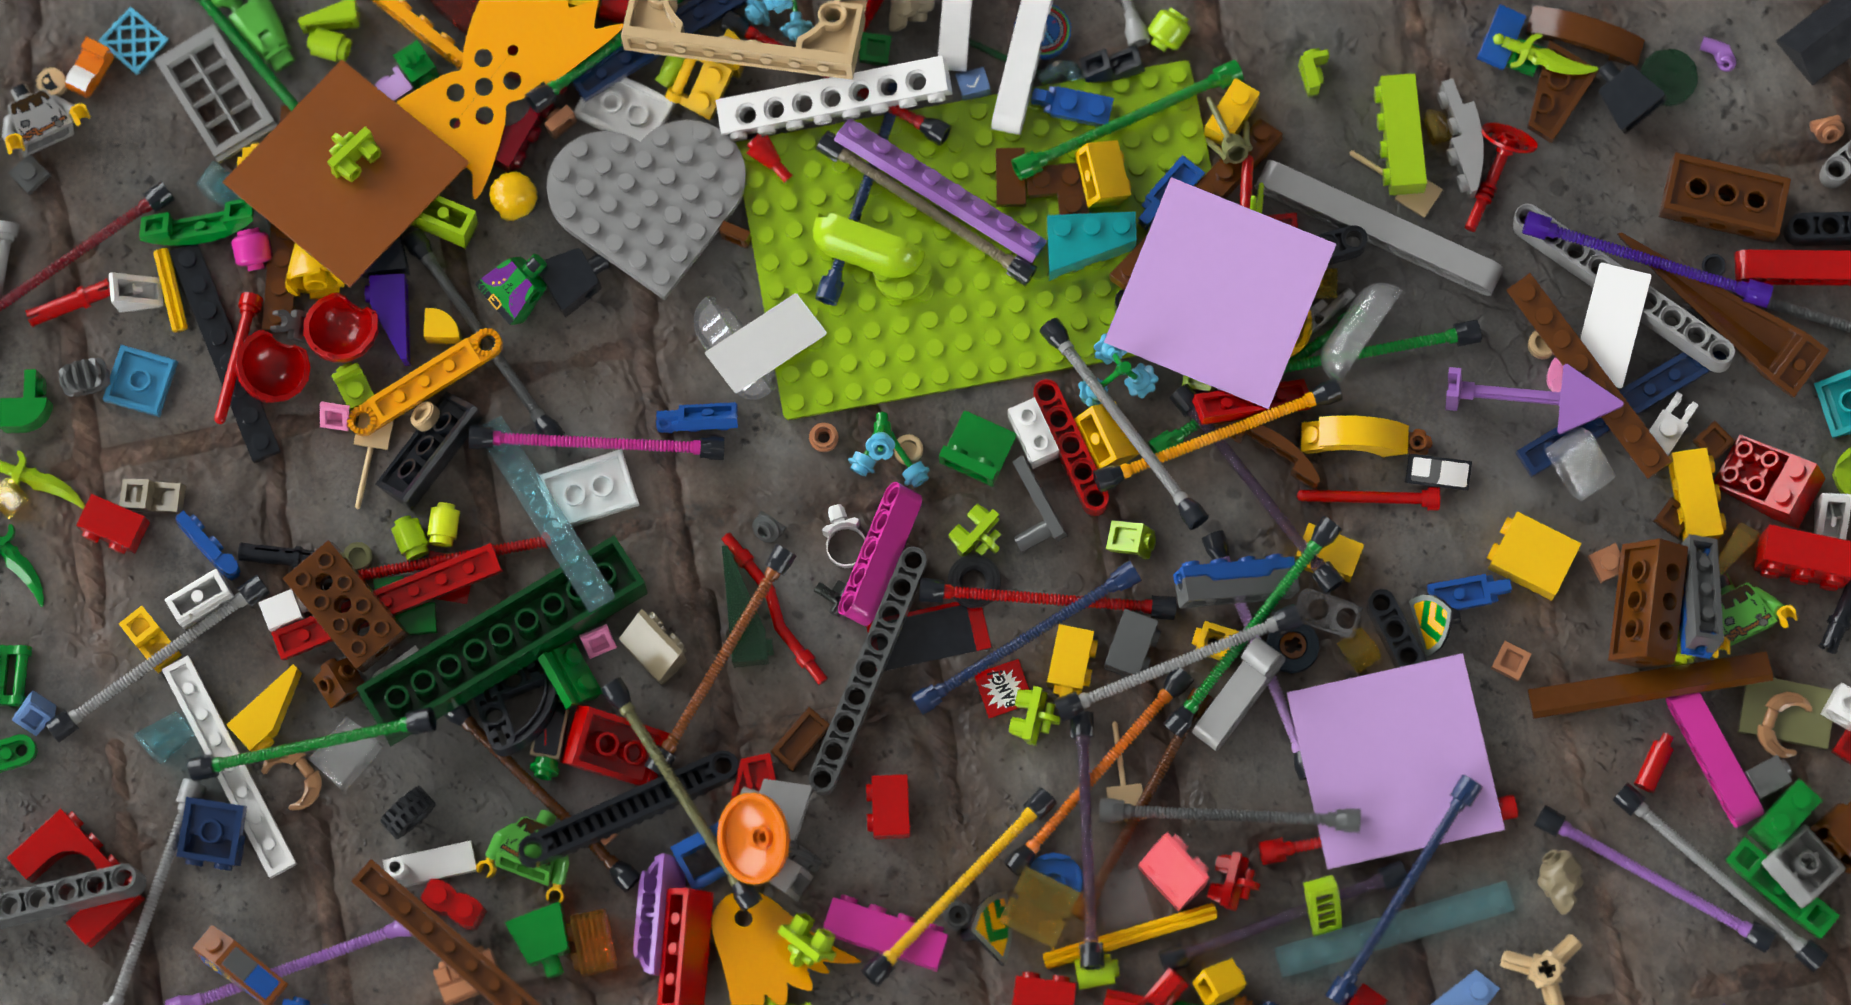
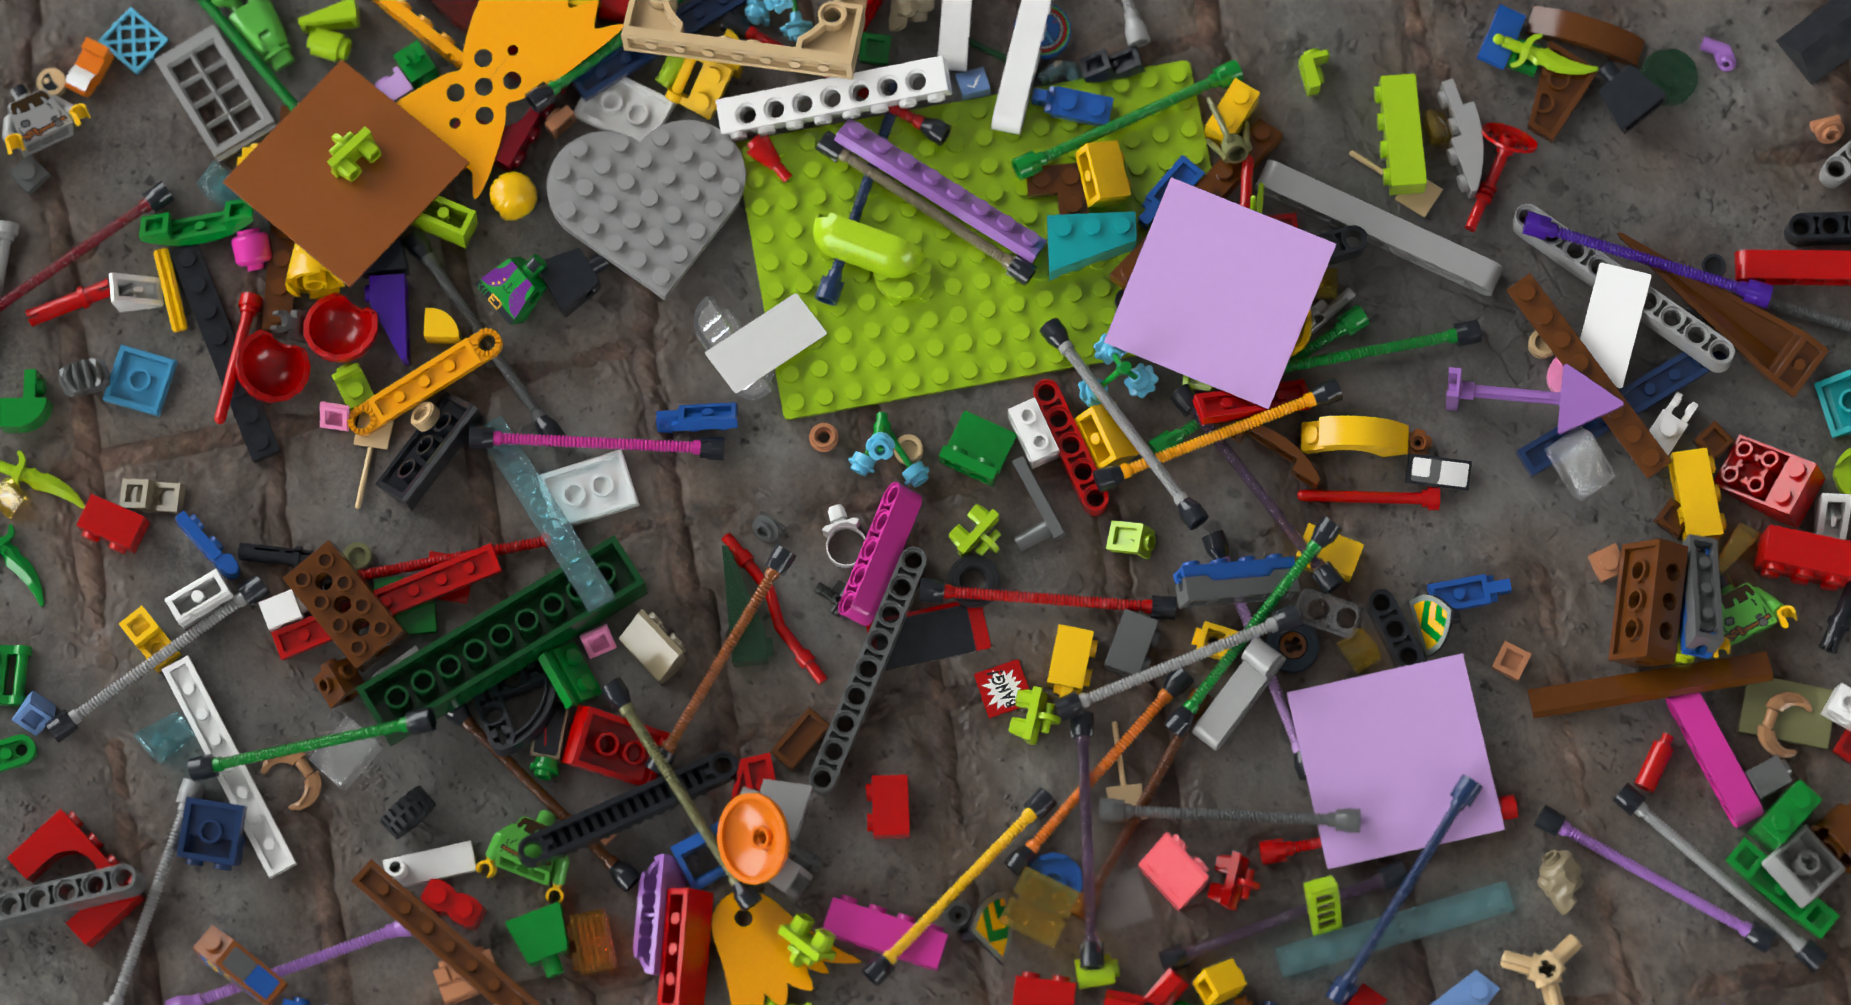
(264, 715): yellow slope -> none
(410, 538): lime brick -> none
(443, 524): neon yellow brick -> none
(735, 234): reddish brown tile -> none
(1009, 189): reddish brown tile -> none
(1122, 578): dark blue hose -> none
(1136, 934): yellow axle -> none
(1169, 29): lime head -> none
(1357, 328): clear brick -> none
(1533, 555): yellow brick -> none
(1737, 184): reddish brown brick -> none

